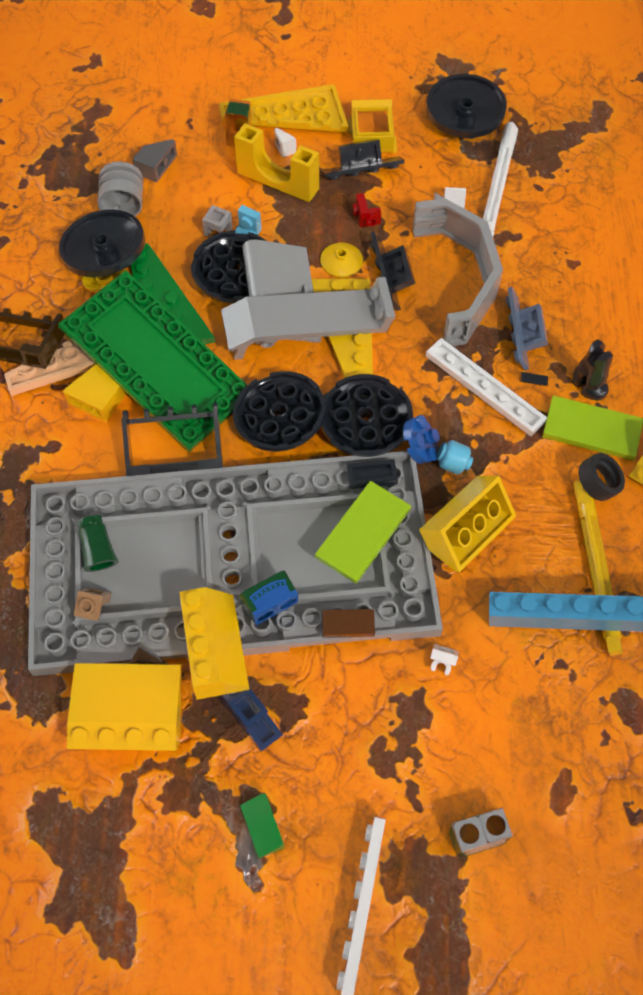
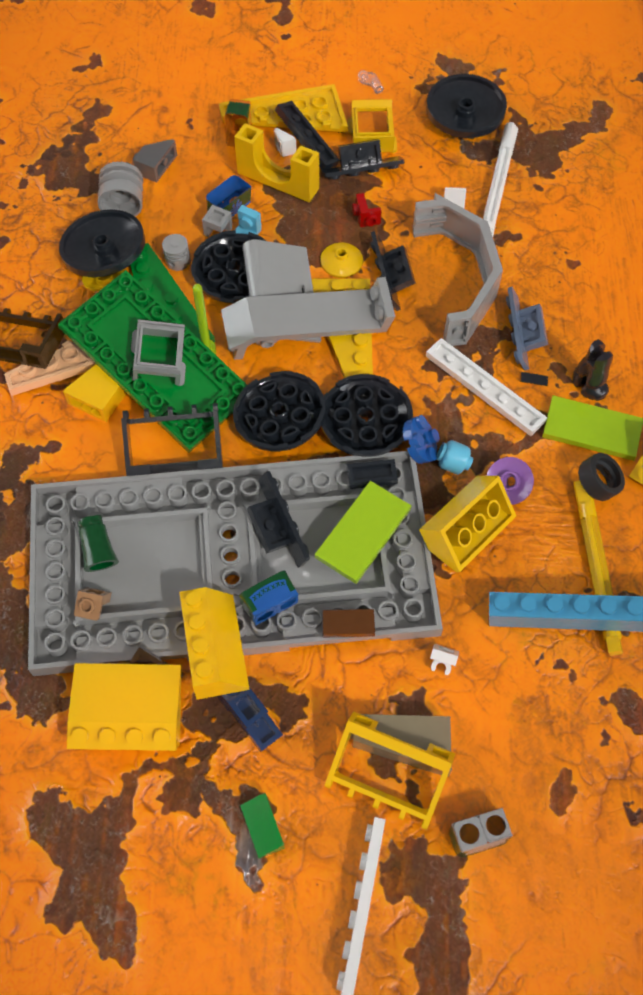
(164, 330): none -> light grey piece
(176, 252): none -> light grey piece
(202, 318): none -> lime piece
(230, 188): none -> blue piece
(275, 524): none -> black bracket
(306, 134): none -> black plate
(366, 728): none -> yellow hinge
(370, 79): none -> clear arm
(411, 729): none -> dark tan slope
(516, 468): none -> medium lavender dish

